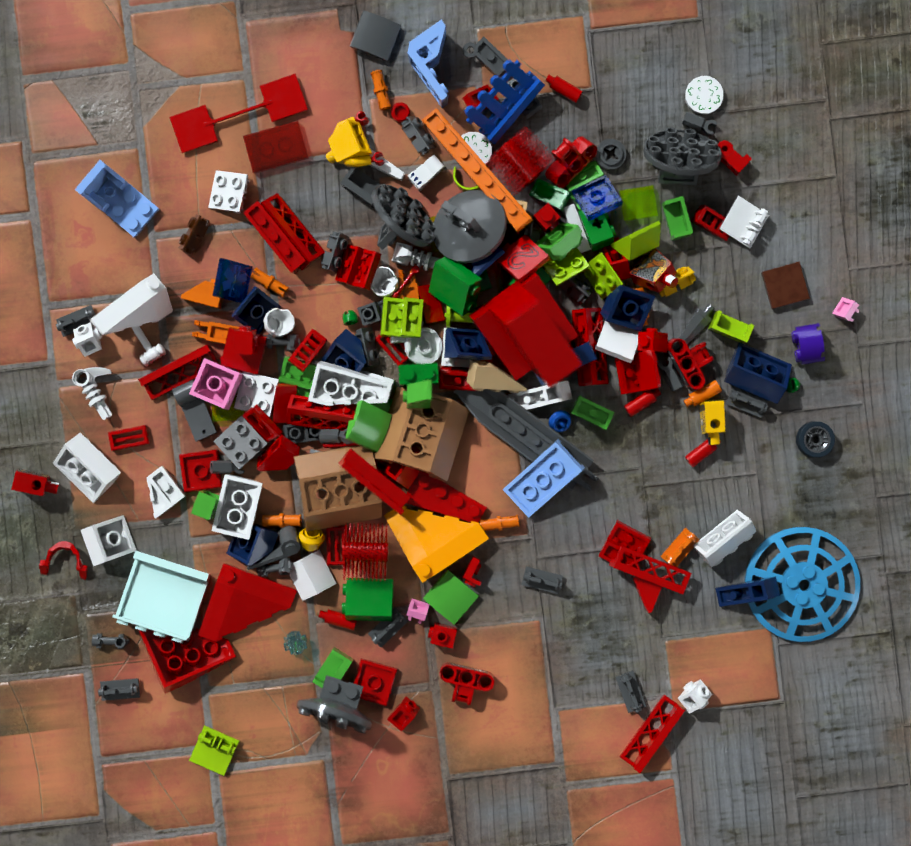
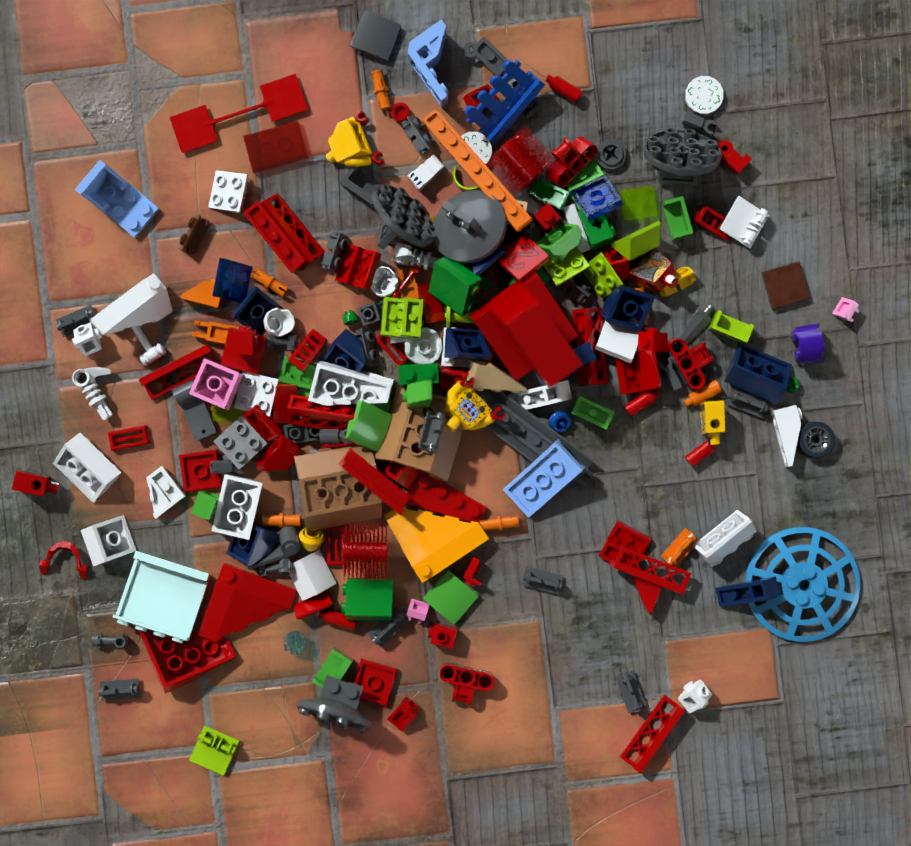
(313, 604): none -> red slope
(387, 168): white piece -> none
(429, 437): none -> dark grey hinge
(467, 408): none -> yellow torso
(787, 429): none -> white slope

